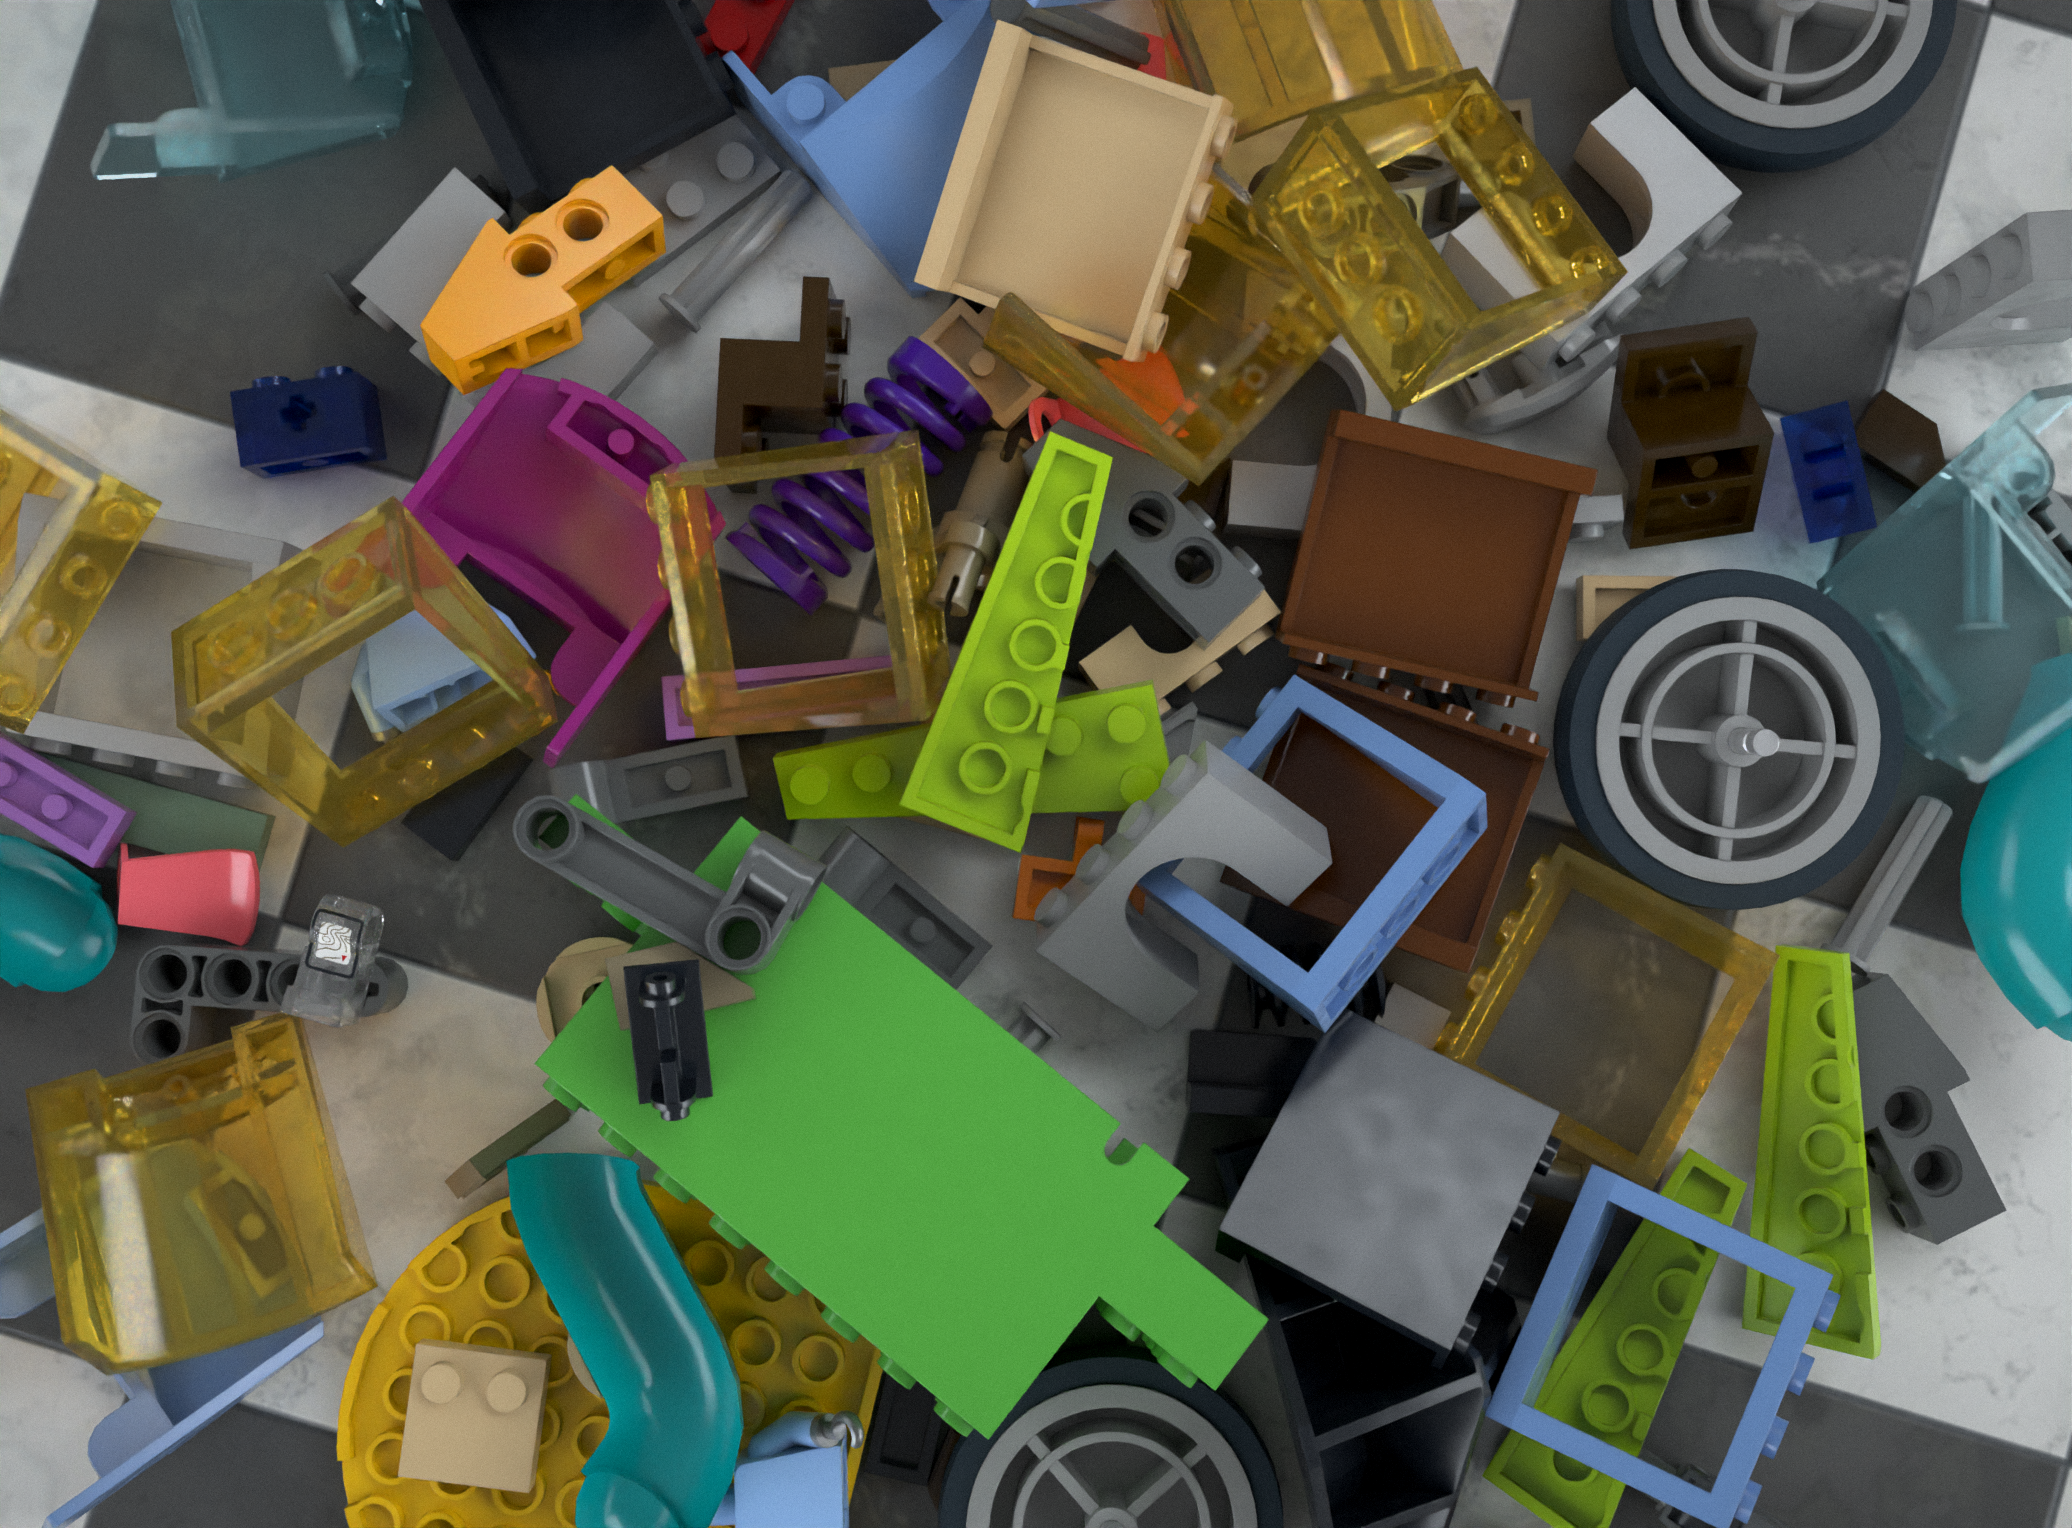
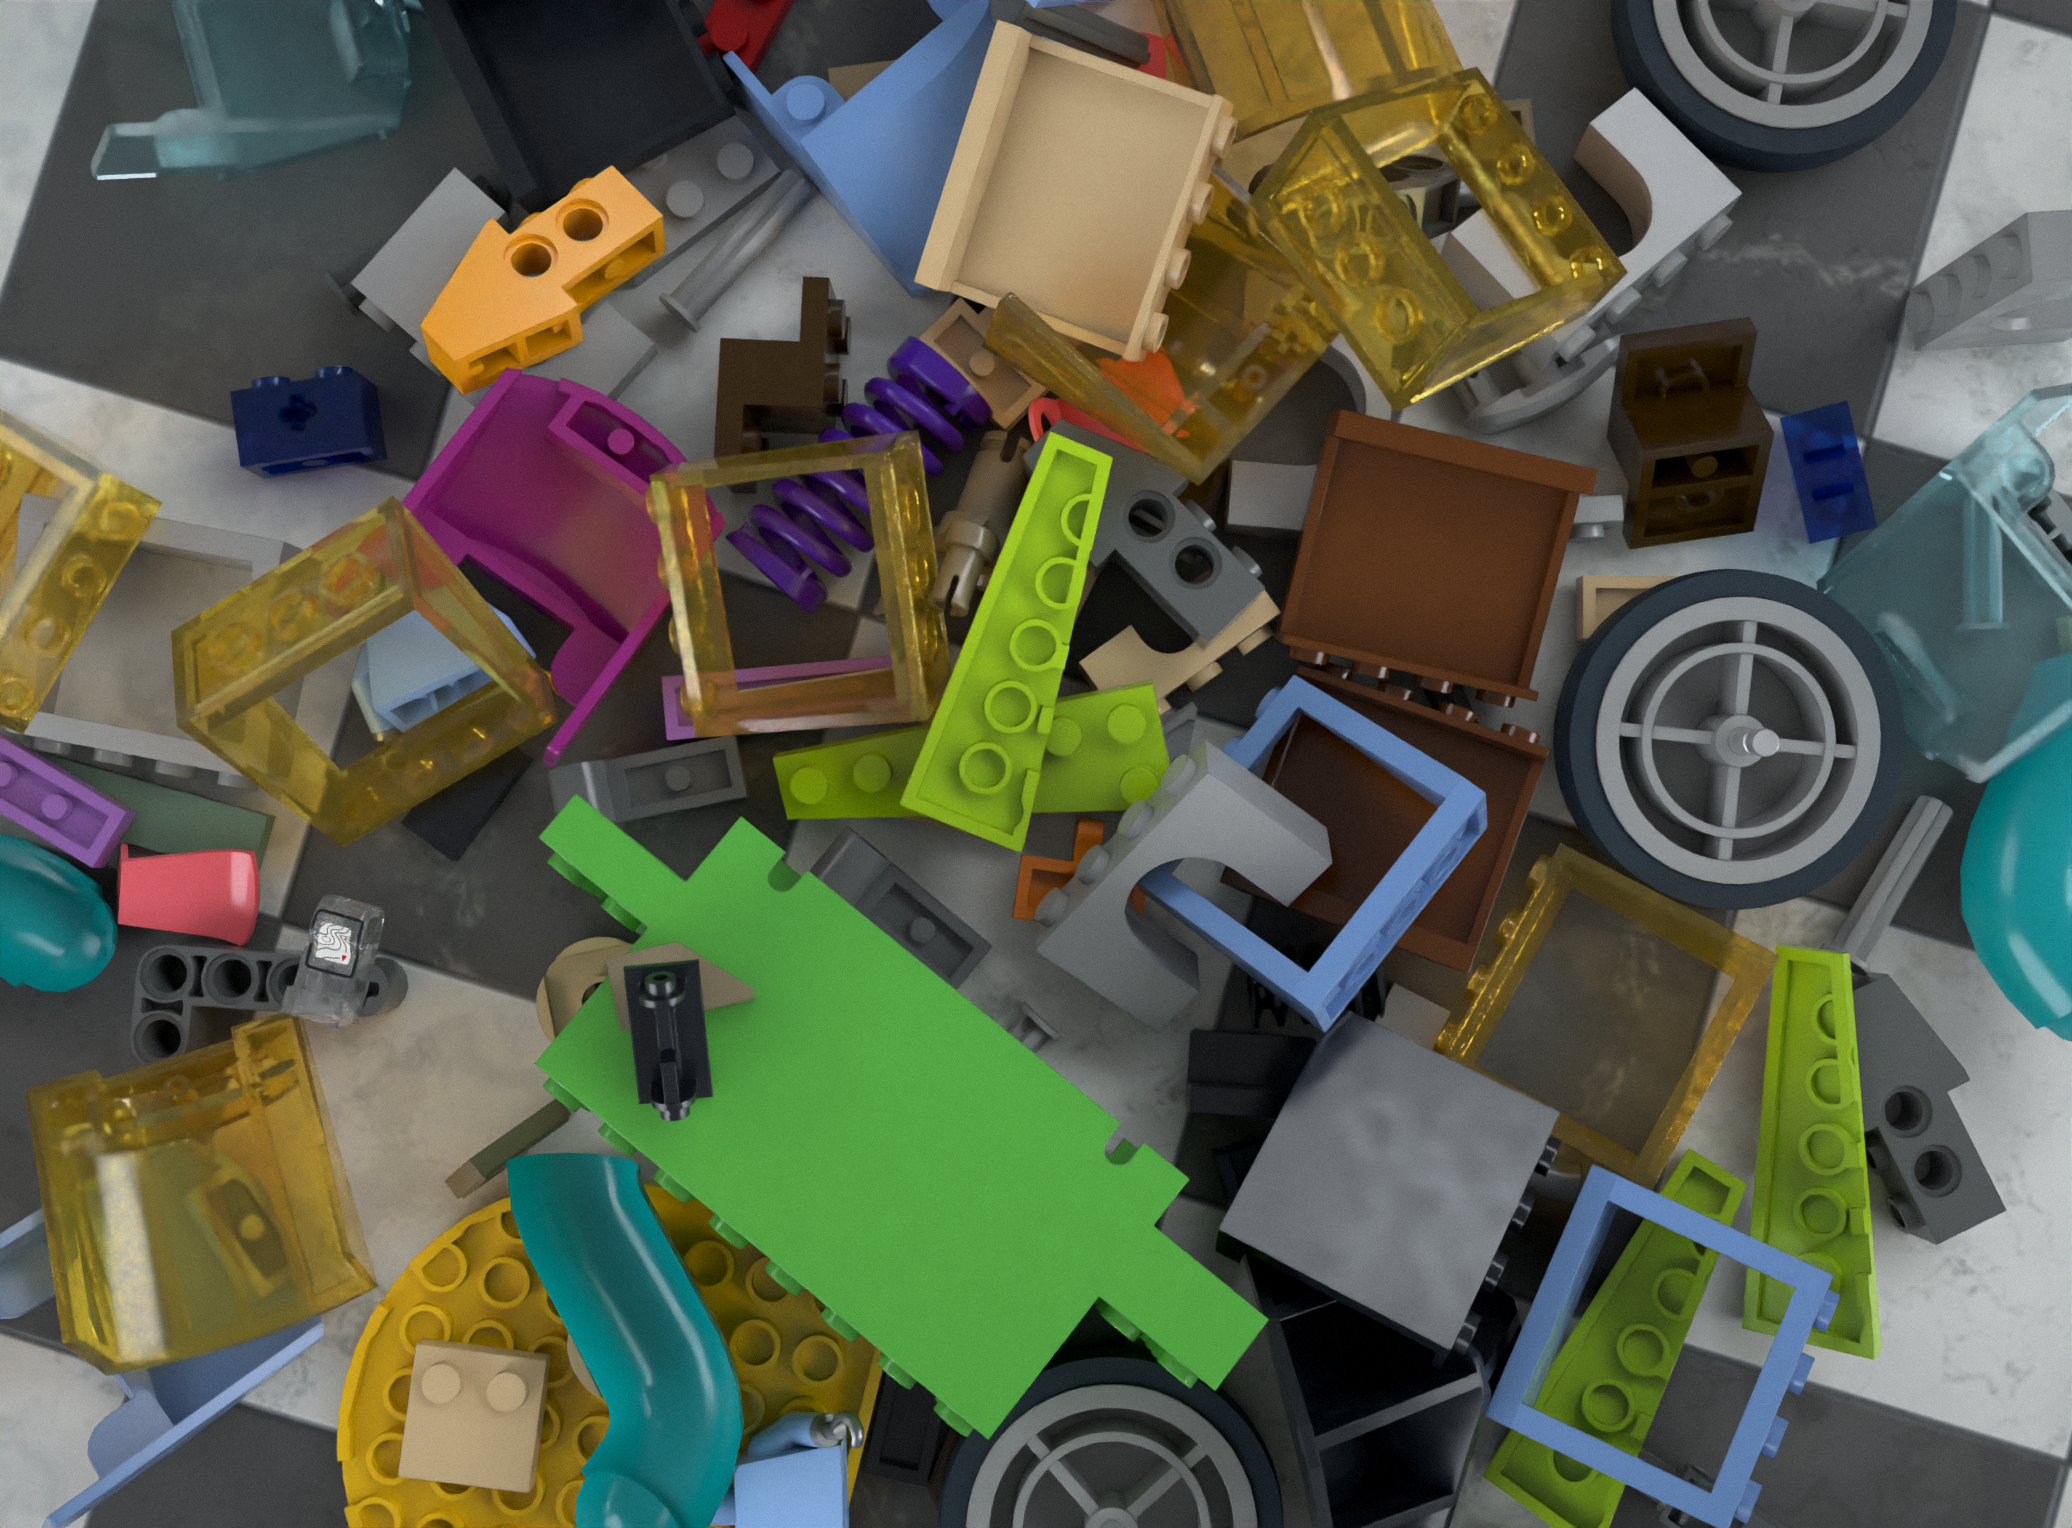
(768, 887): dark grey piece -> none
(1899, 441): dark brown tile -> none

